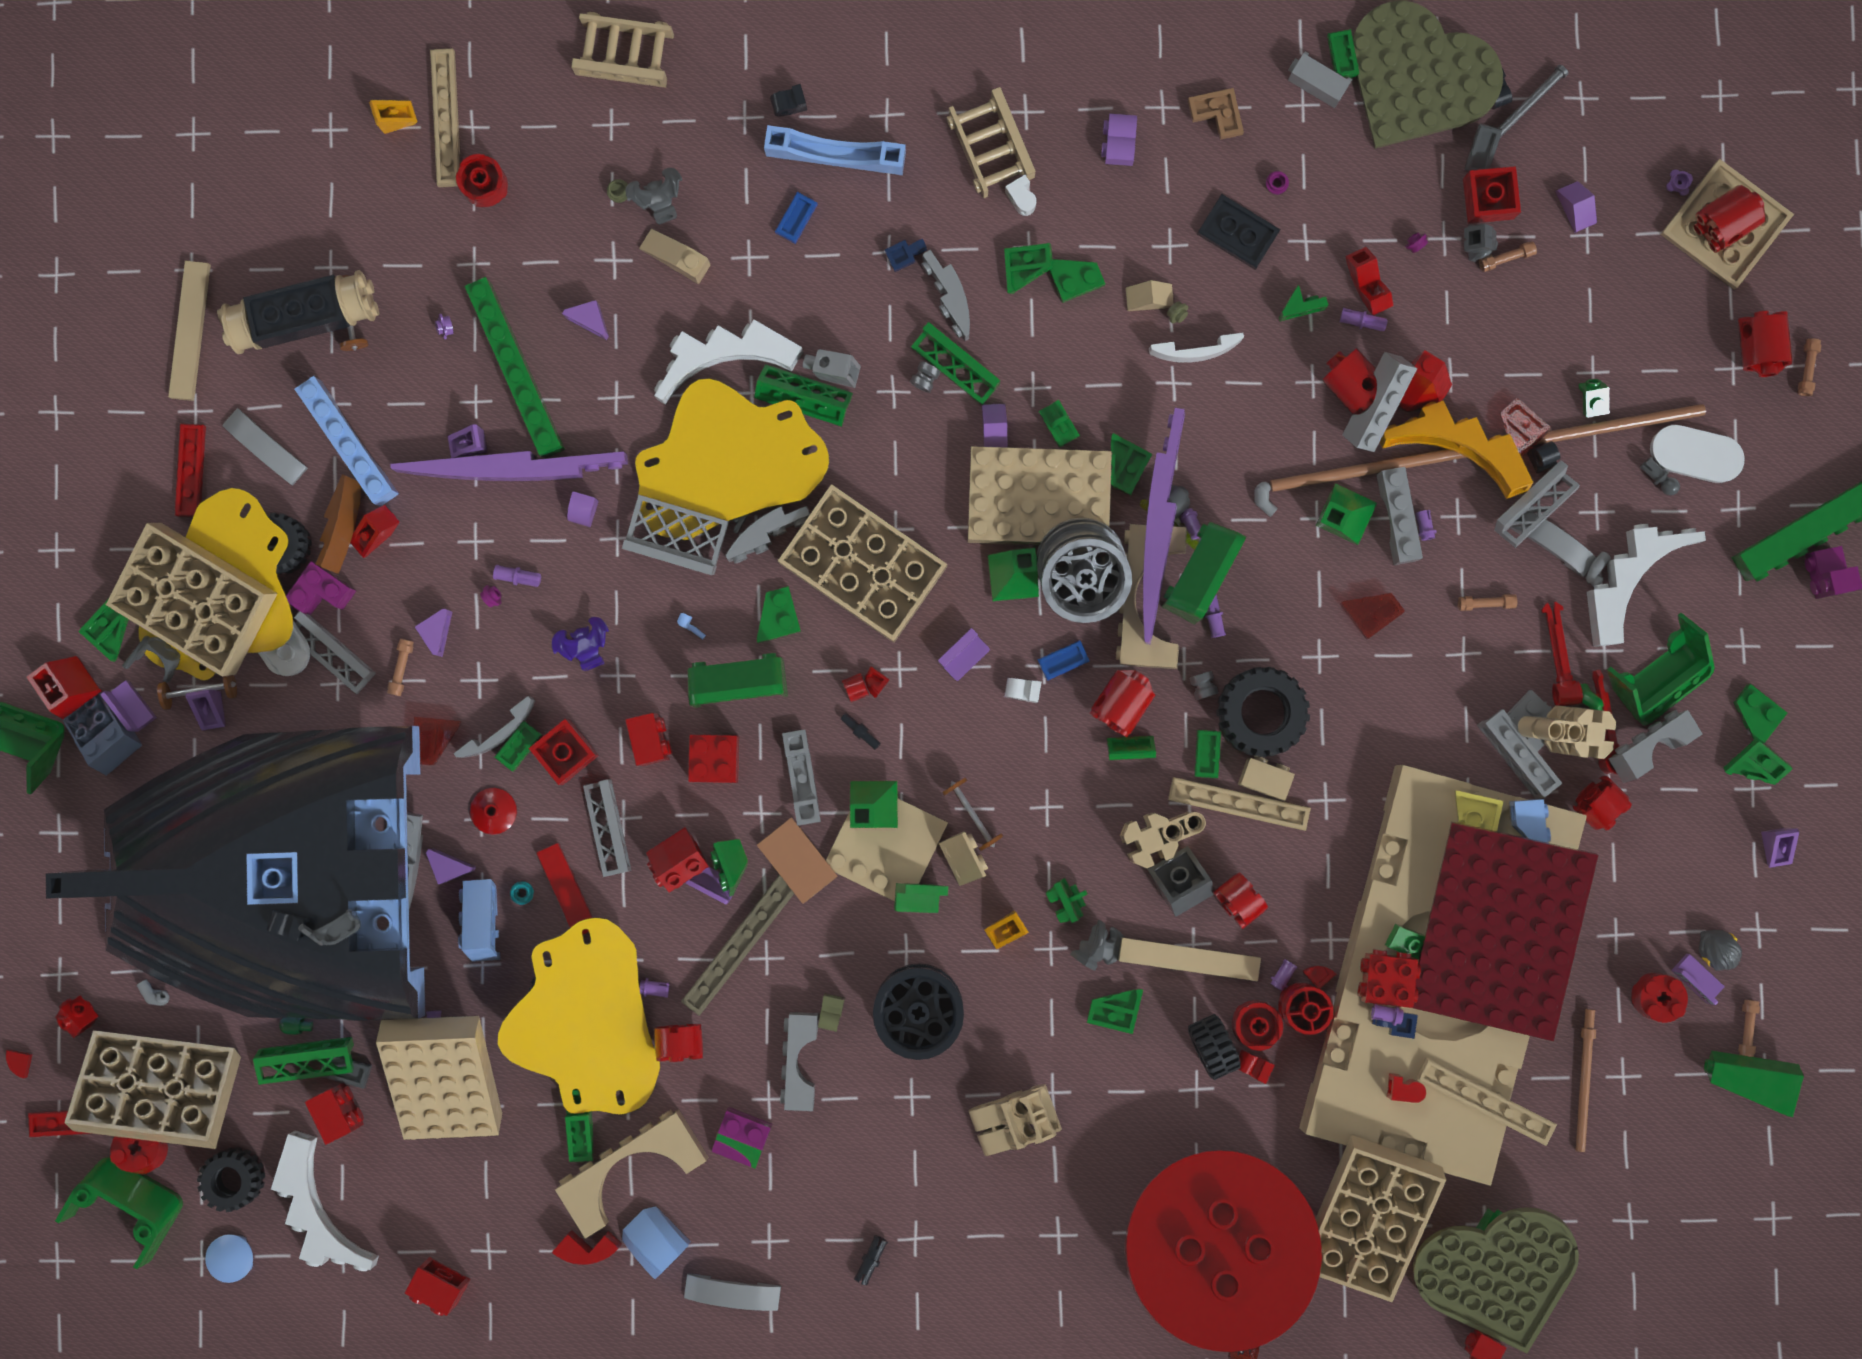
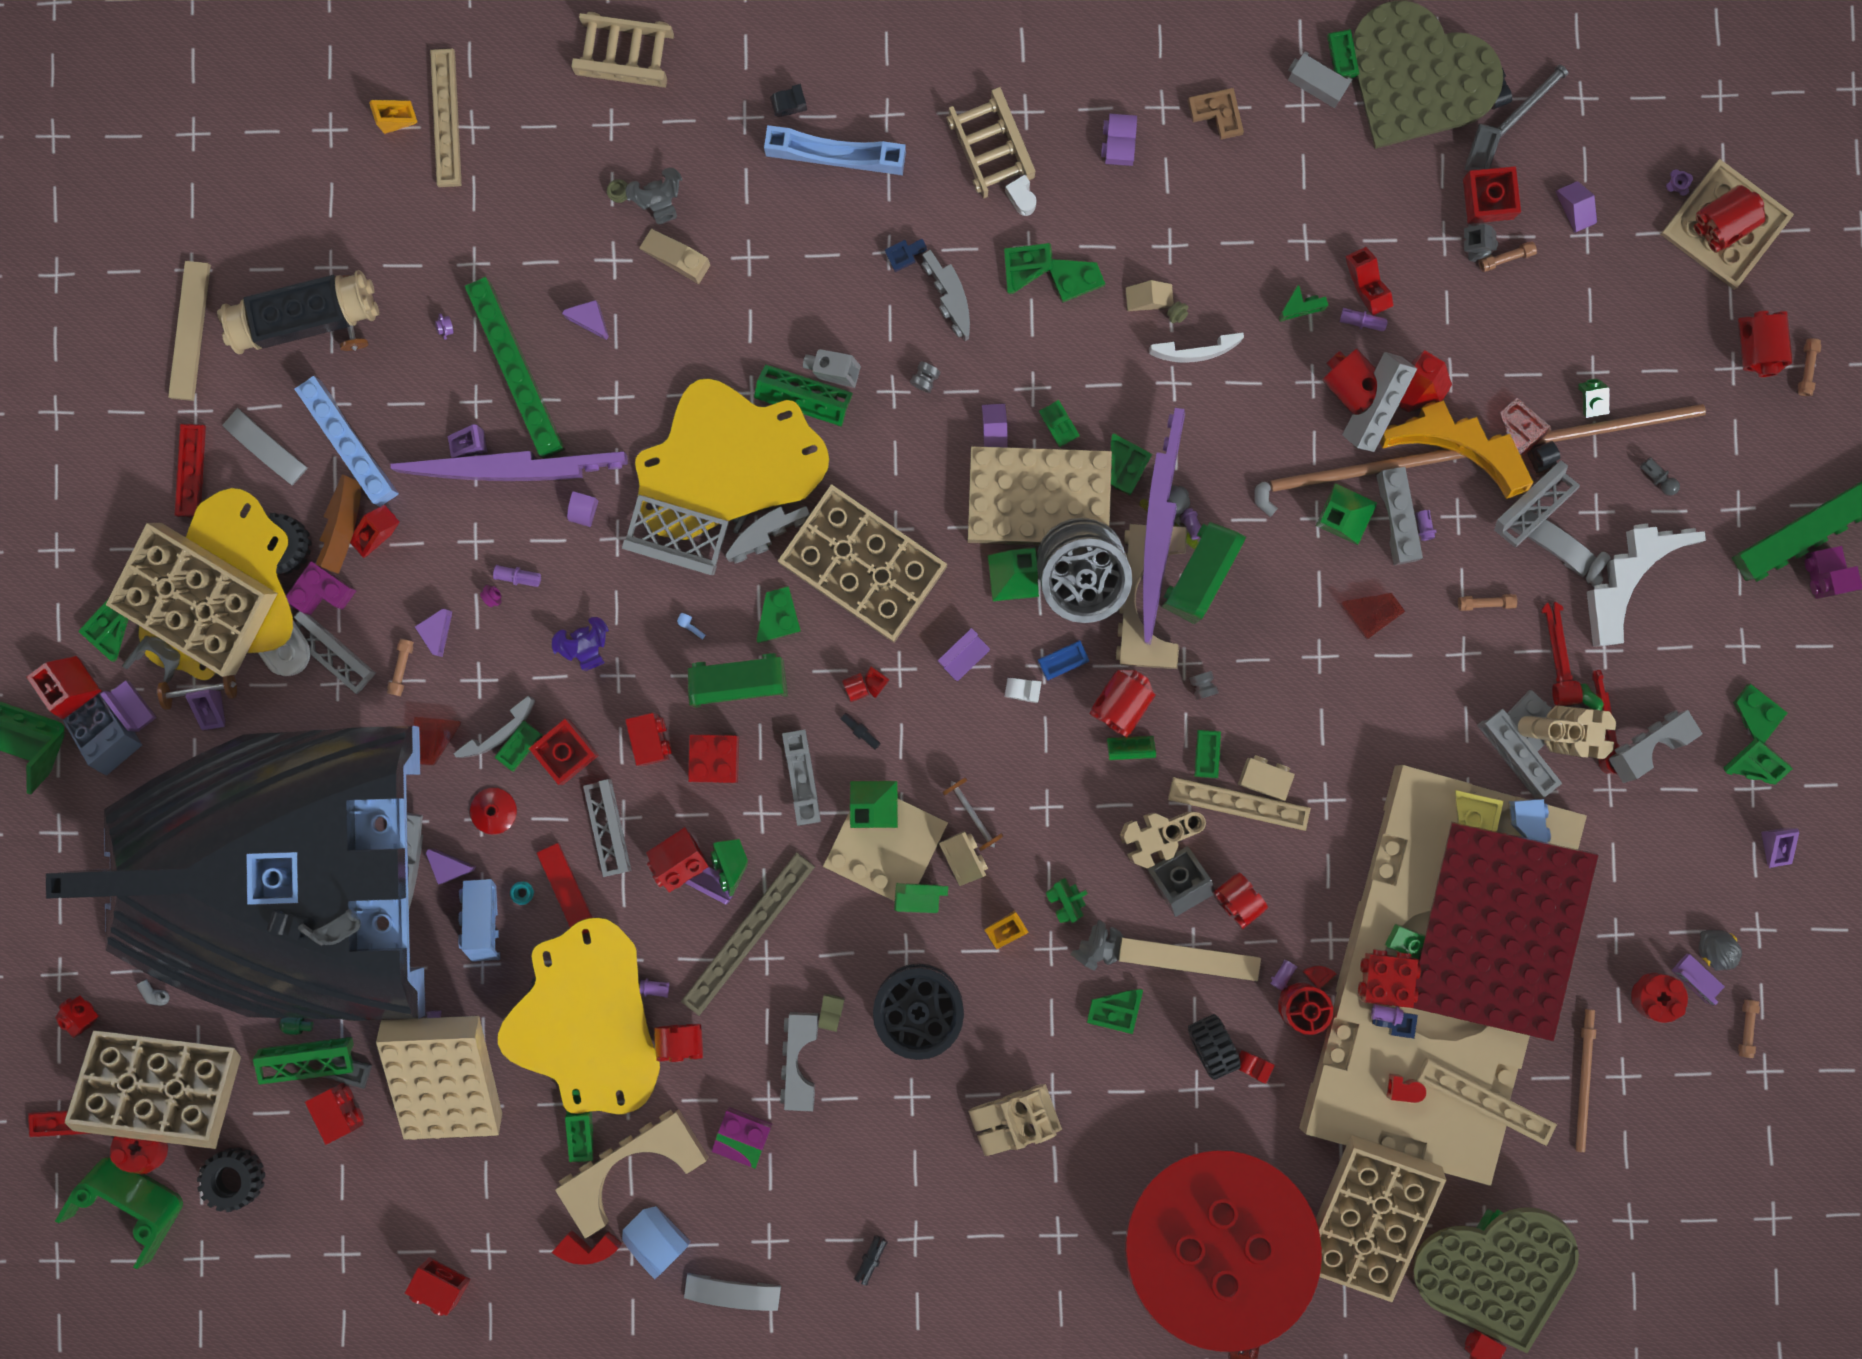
(18, 1062): red tile -> none
(229, 1258): light blue dish -> none
(306, 1213): white arch -> none
(469, 180): red brick -> none
(722, 346): white arch -> none
(796, 218): blue tile -> none
(797, 860): nougat window -> none
(959, 355): green fence -> none
(1215, 619): medium lavender axle -> none
(1238, 231): black tile -> none
(1267, 1034): red brick -> none
(1282, 178): magenta plate -> none
(1294, 706): black tyre -> none
(1416, 242): magenta plate -> none
(1602, 803): red brick -> none
(1669, 677): green windscreen -> none
(1697, 454): white tile -> none
(1757, 1079): green slope -> none

